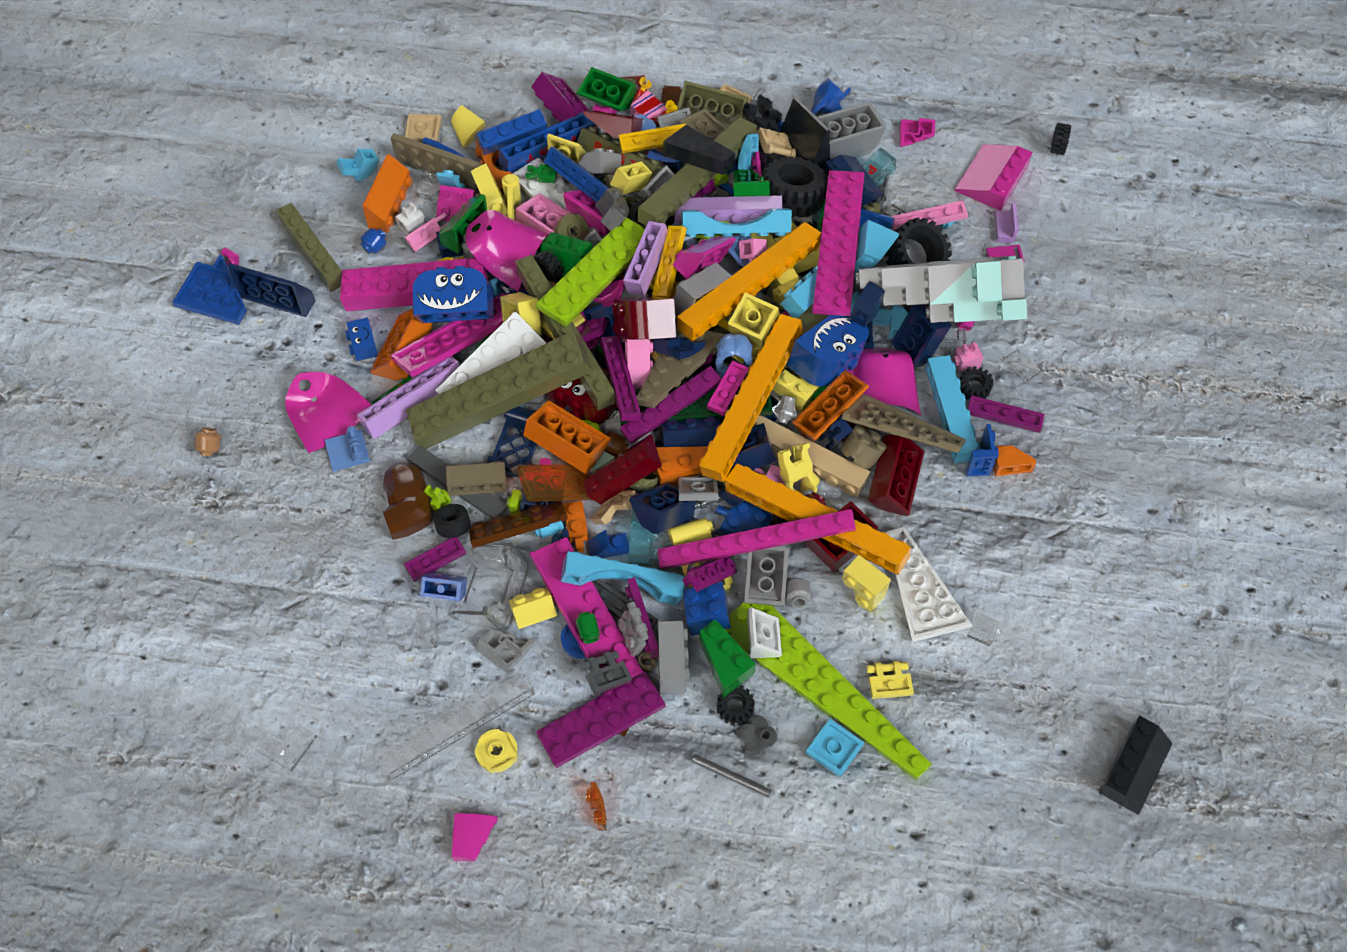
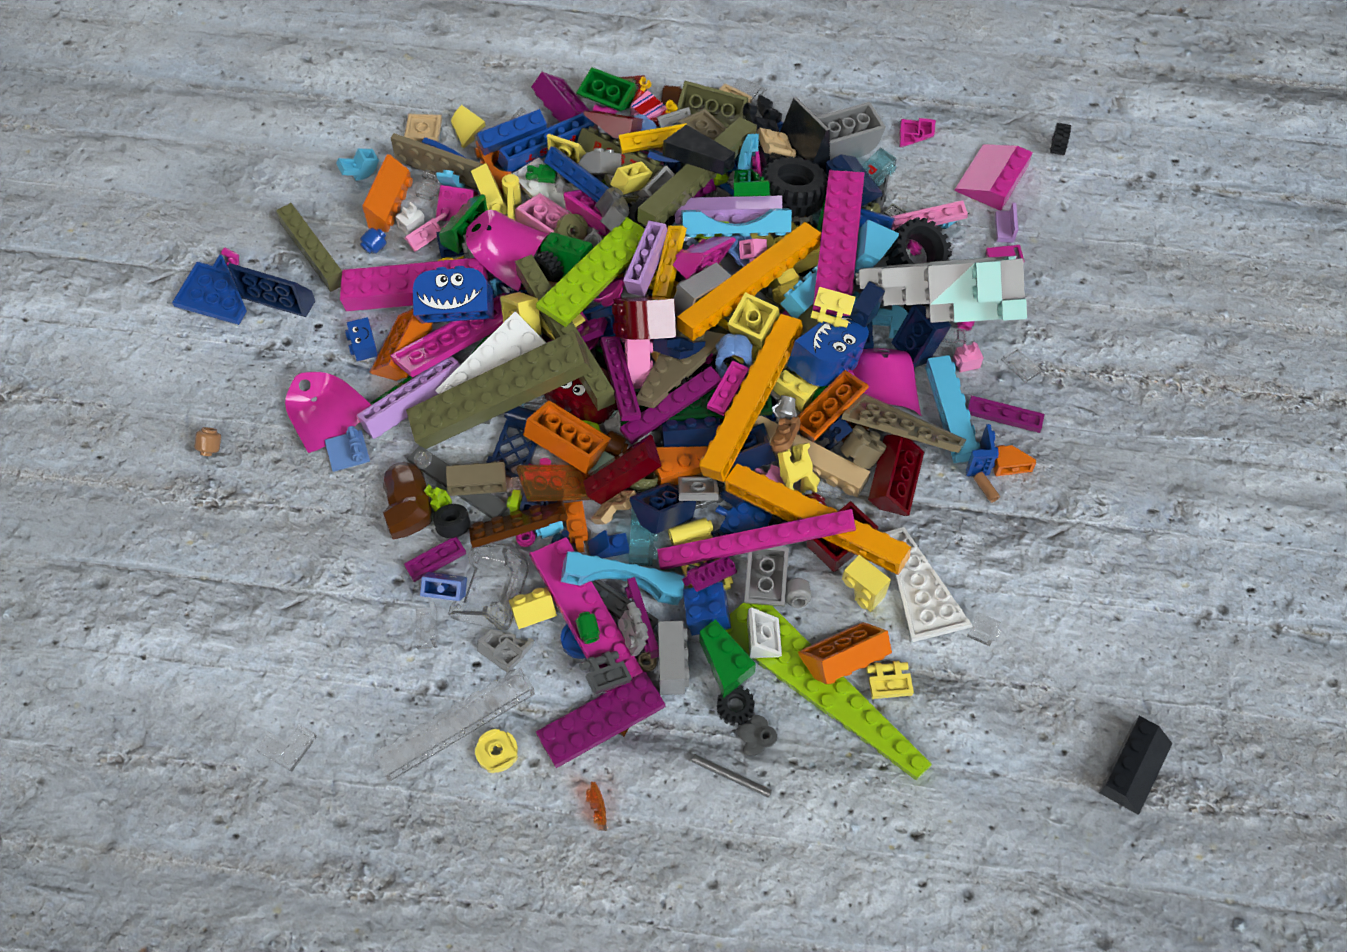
(422, 459): none -> clear plate
(470, 834): dark pink slope -> none
(526, 543): none -> dark pink plate
(785, 434): none -> medium nougat plate
(828, 98): blue piece -> none
(833, 301): none -> light yellow plate
(834, 748): medium azure plate -> none
(846, 652): none -> orange slope
(915, 247): none -> dark pink plate
(976, 375): black tyre -> none
(986, 487): none -> medium nougat hinge

